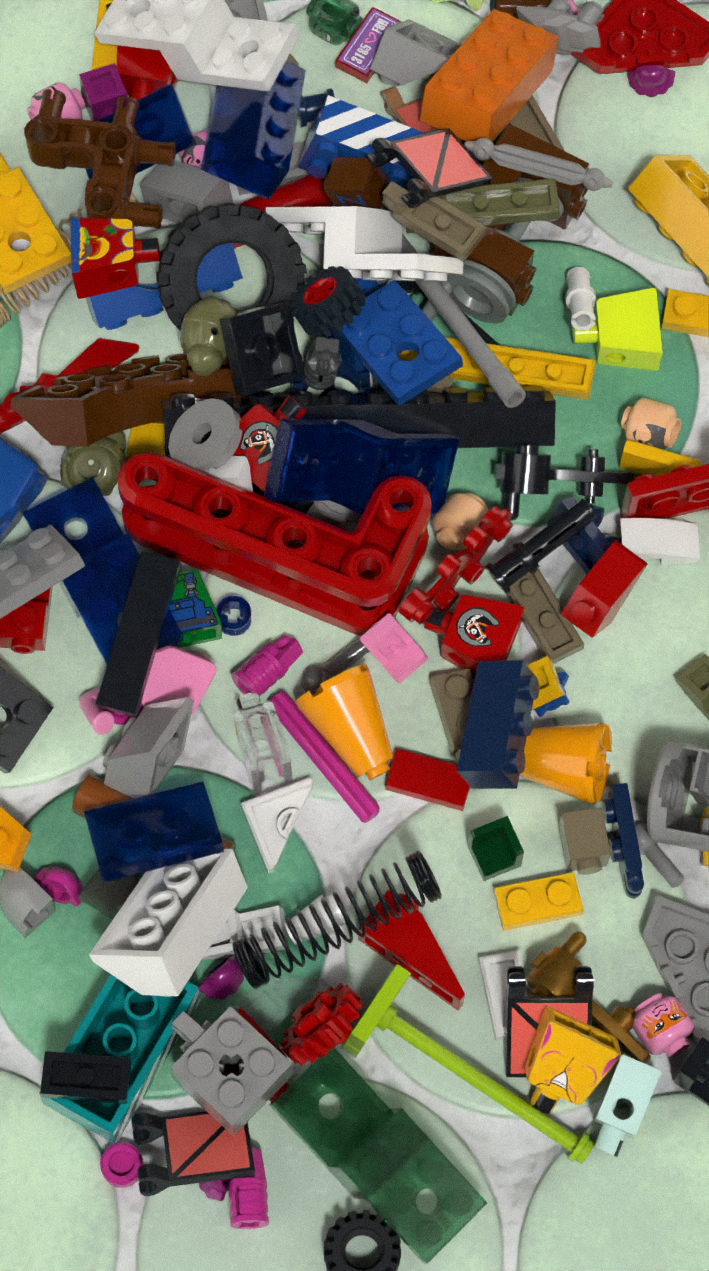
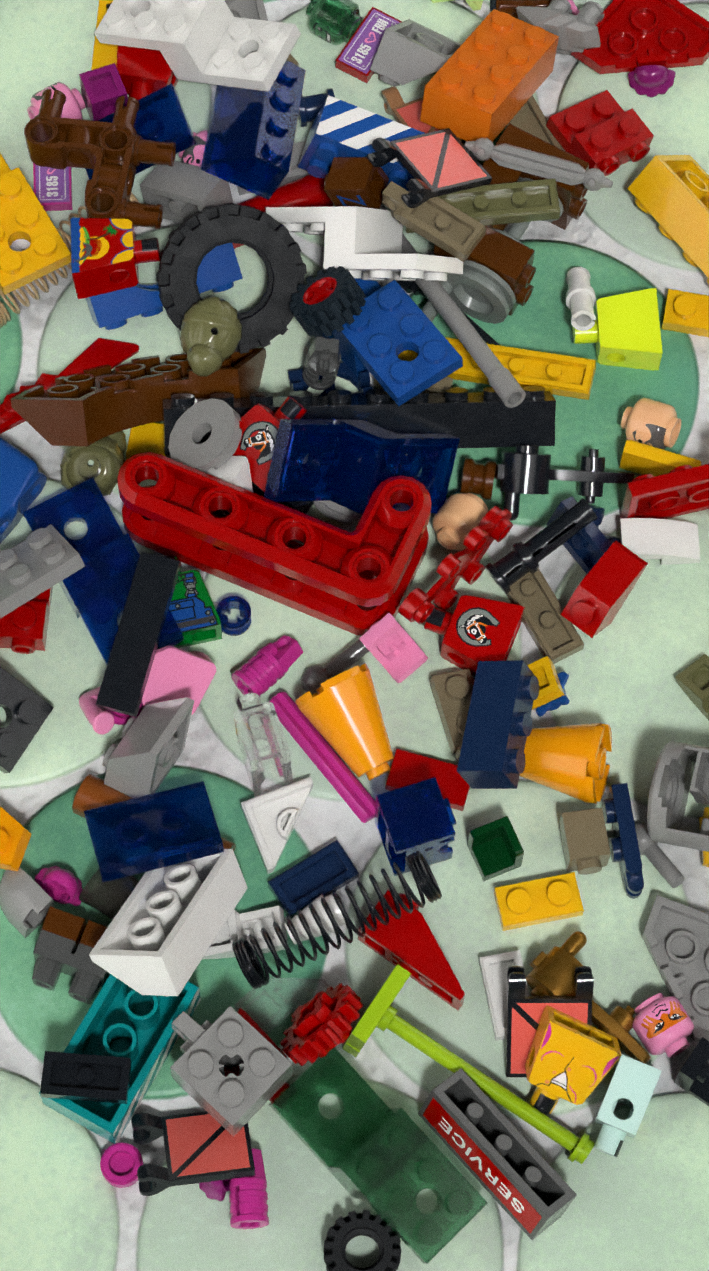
(53, 187): none -> tile
(65, 949): none -> dark grey hips
(222, 979): magenta piece -> none
(262, 348): black plate -> none
(316, 875): none -> dark blue tile
(414, 821): none -> clear blue piece
(478, 478): none -> reddish brown wheel
(496, 1154): none -> dark grey brick
(601, 133): none -> red plate

